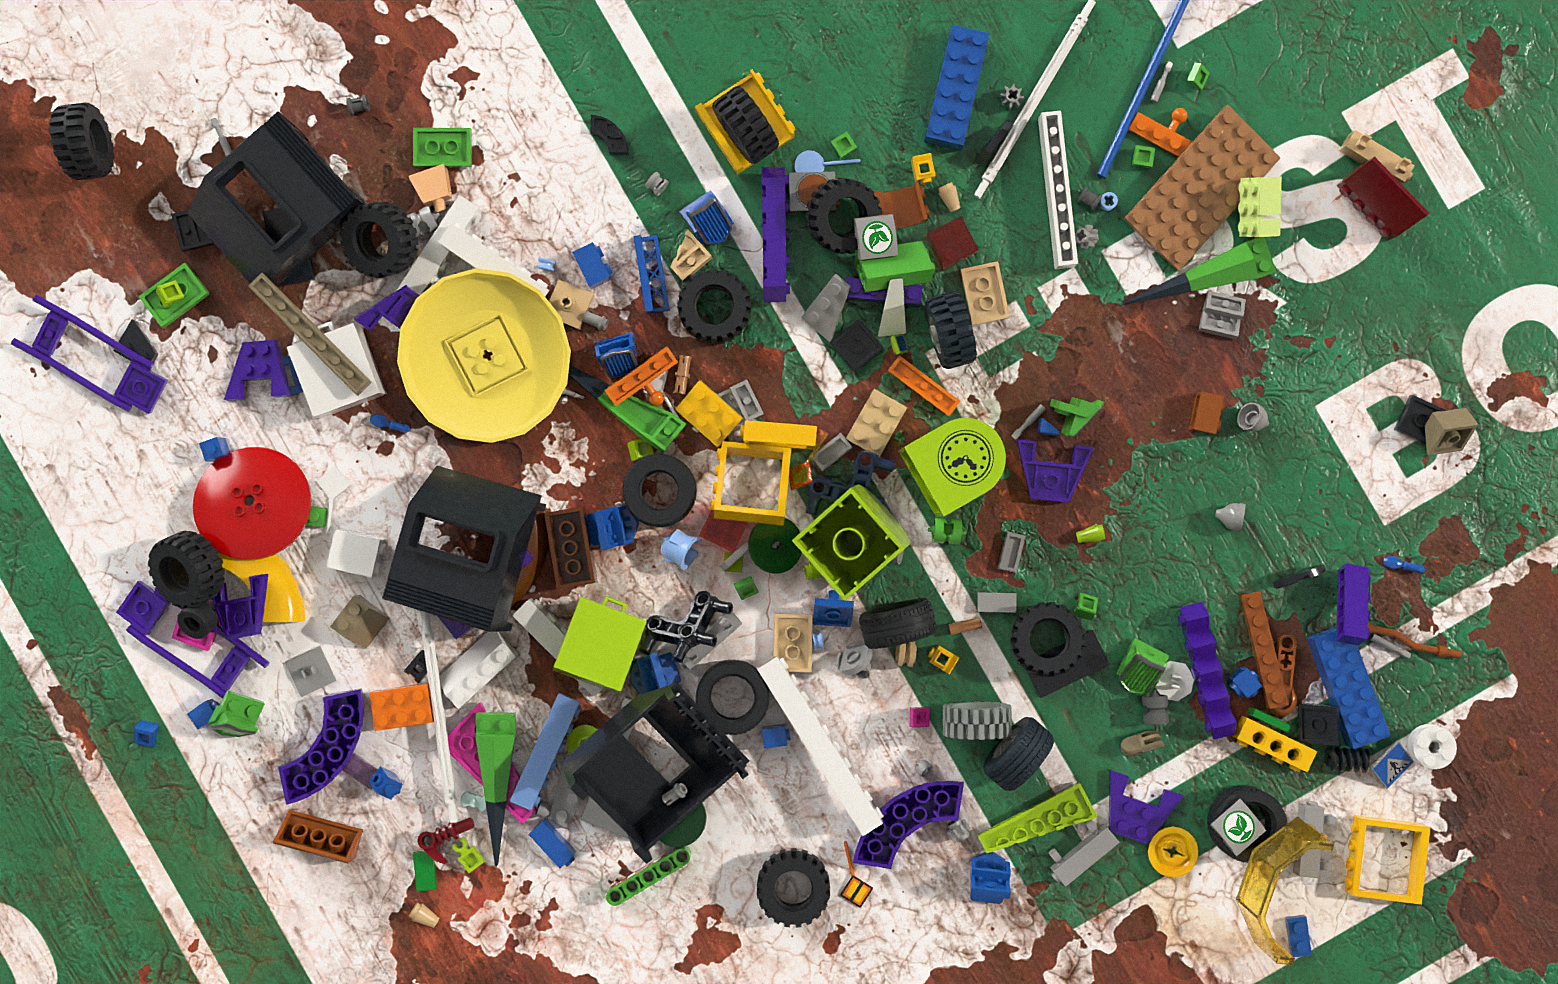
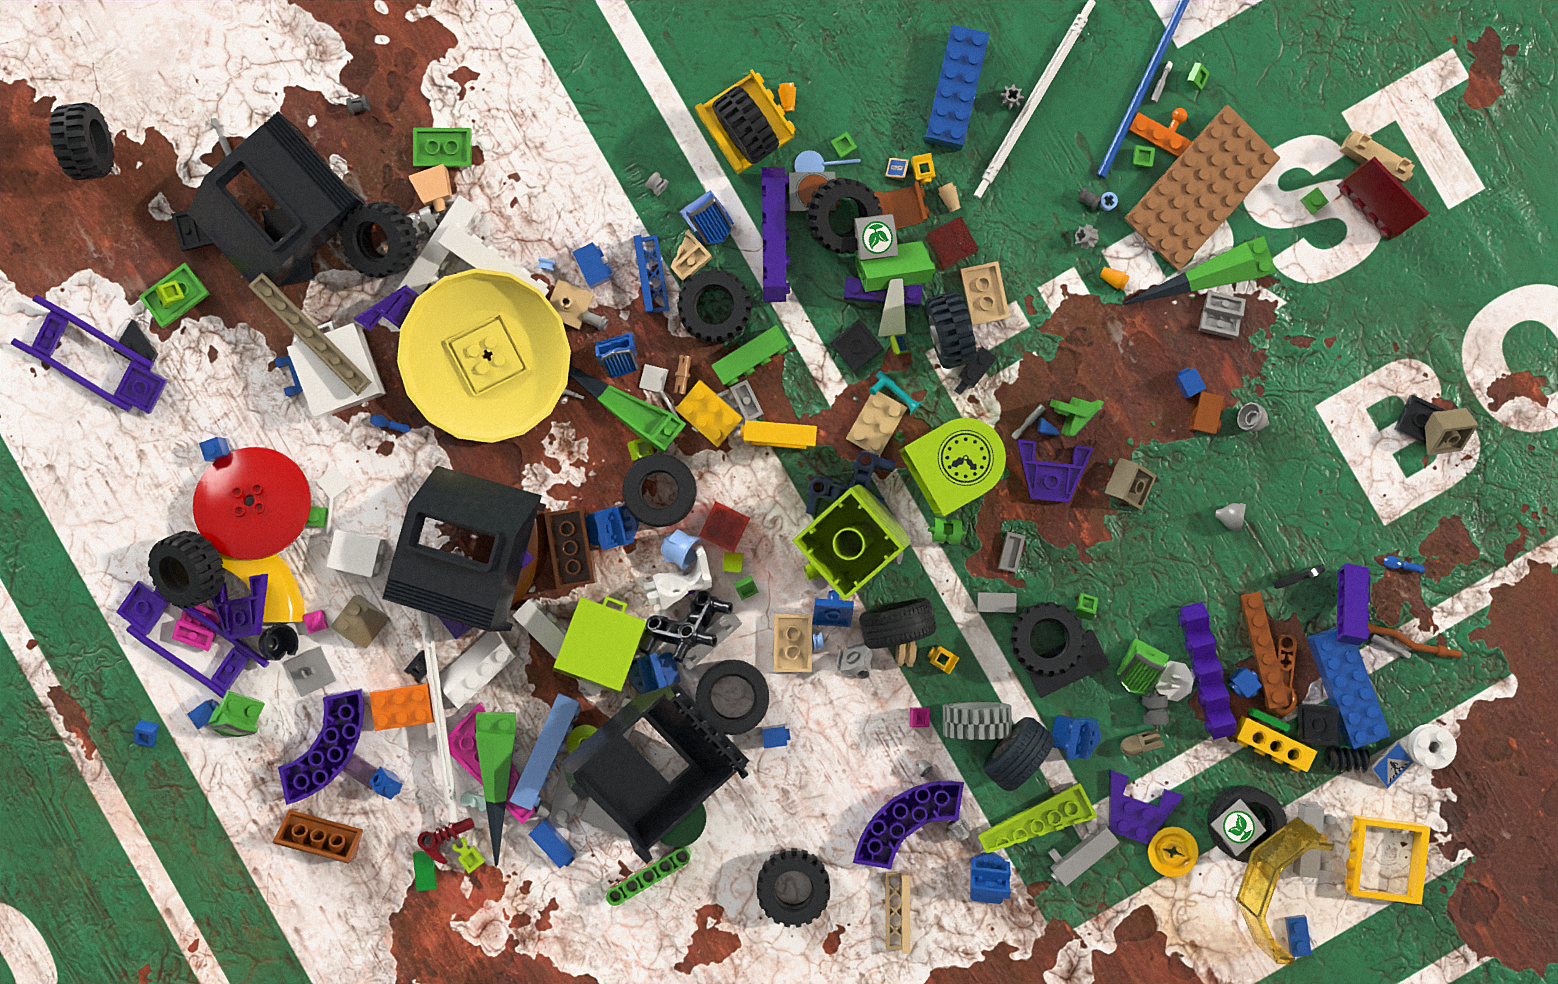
(197, 621): black tyre -> none
(258, 362): dark purple wing -> none
(277, 641): none -> black helmet
(315, 621): none -> dark pink tile
(423, 915): tan cone -> none
(610, 134): black tile -> none
(641, 377): orange plate -> none
(671, 587): none -> white hips
(677, 792): light grey pin -> none
(734, 557): light grey tile -> none
(744, 513): yellow window -> none
(750, 355): none -> bright green brick
(769, 558): dark green piece -> none
(787, 96): none -> light orange cone
(802, 474): clear yellow piece -> none
(821, 747): white brick -> none
(826, 308): light grey wing -> none
(831, 451): light grey tile -> none
(855, 890): piece -> none
(885, 380): none -> teal piece
(897, 168): none -> slope
(905, 911): none -> tan fence
(923, 386): orange plate -> none
(968, 625): medium nougat piece -> none
(974, 371): none -> black plate
(993, 142): black tile -> none
(1057, 190): white brick -> none
(1076, 736): none -> blue piece
(1091, 534): lime cone -> none
(1116, 278): none -> light orange cone
(1130, 483): none -> dark tan slope
(1189, 382): none -> blue brick
(1258, 198): yellowish green piece -> none
(1314, 201): none -> bright green plate

